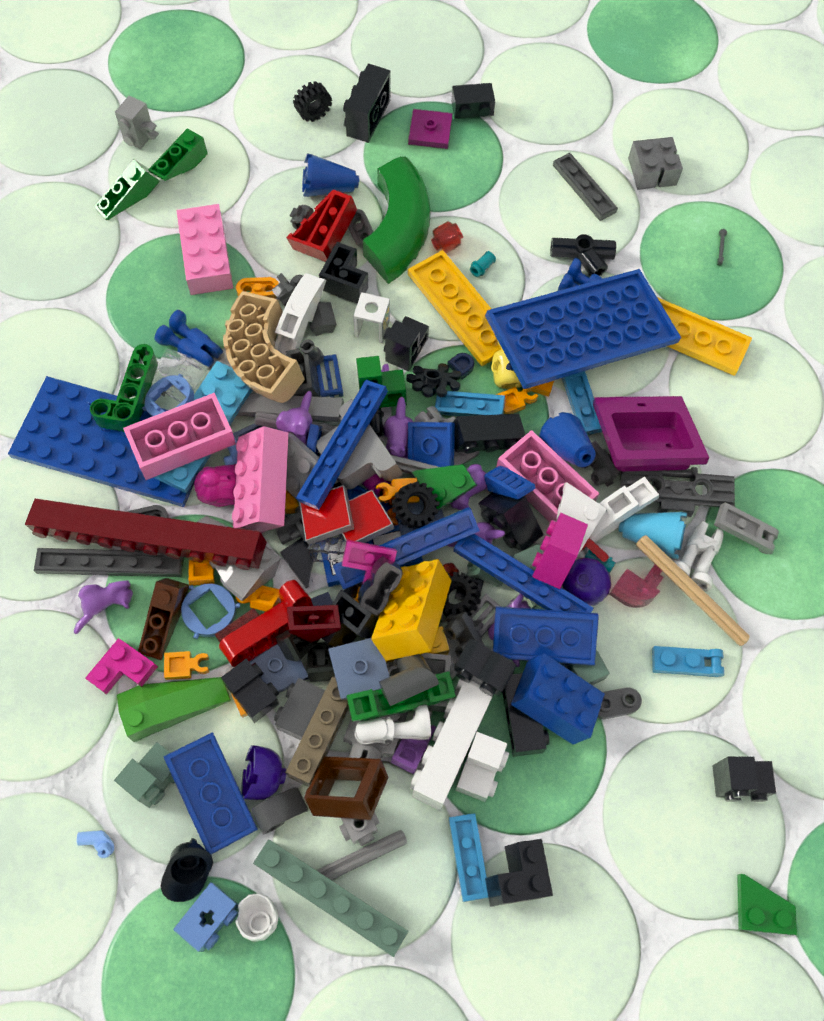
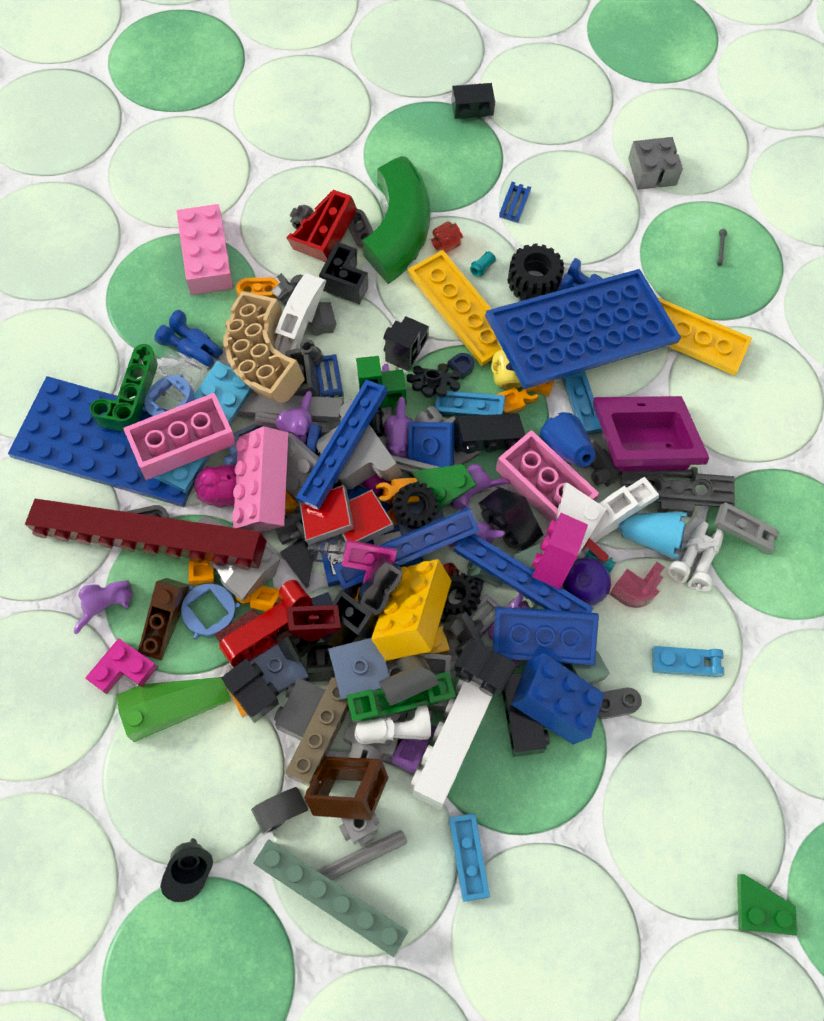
(99, 840): light blue arm -> none
(105, 563): dark grey tile -> none
(128, 189): green slope -> none
(135, 122): light grey brick -> none
(148, 777): sand green brick -> none
(180, 664): light orange plate -> none
(181, 156): green slope -> none
(192, 925): medium blue brick -> none
(210, 793): blue tile -> none
(256, 917): white hair -> none
(262, 774): dark purple cylinder -> none
(312, 101): black tyre -> none
(324, 176): blue cone -> none
(367, 102): black brick -> none
(381, 316): white piece -> none
(430, 128): magenta plate -> none
(483, 761): white brick -> none
(507, 483): blue slope -> none
(518, 189): none -> blue tile
(527, 875): black brick -> none
(535, 259): none -> black tyre
(585, 186): dark grey tile -> none
(587, 250): black piece -> none
(692, 590): tan axle -> none
(743, 778): black brick -> none

